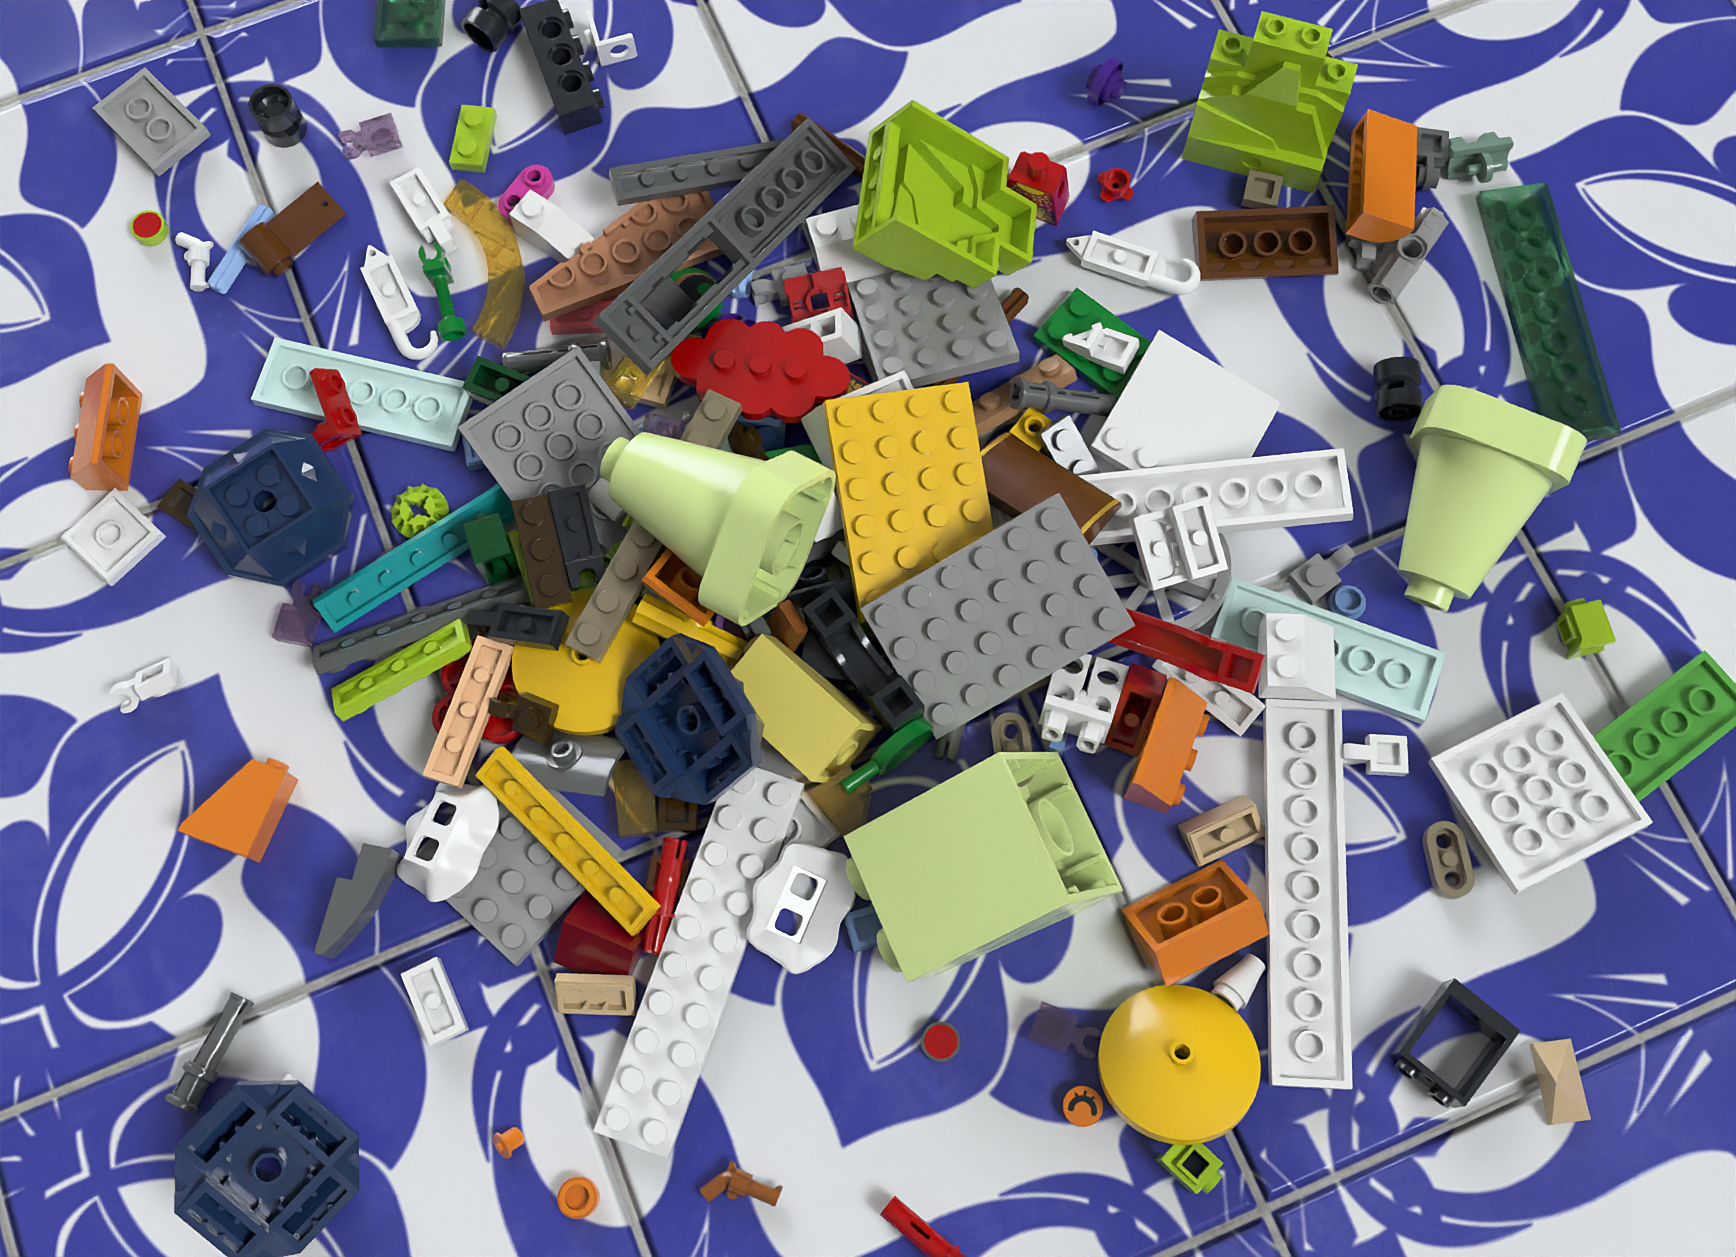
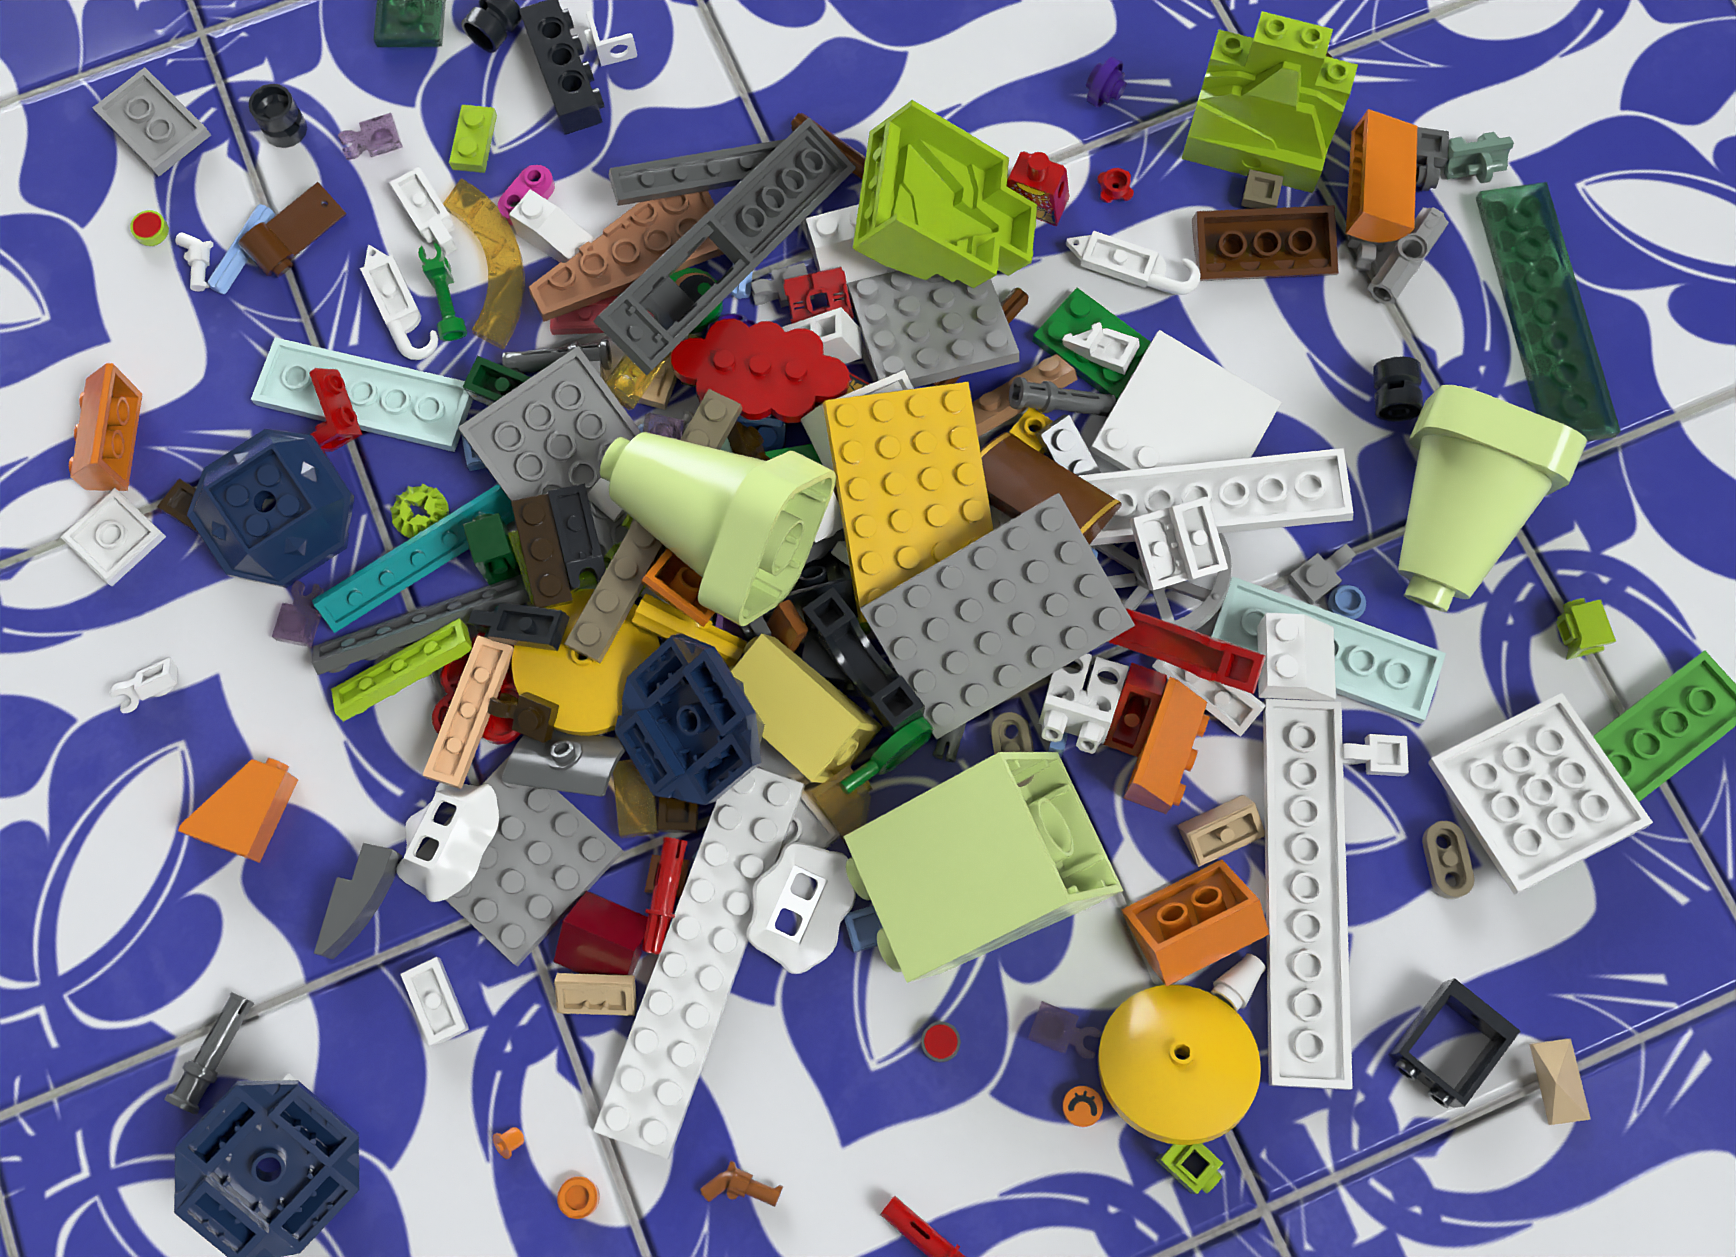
(568, 841): yellow tile -> none

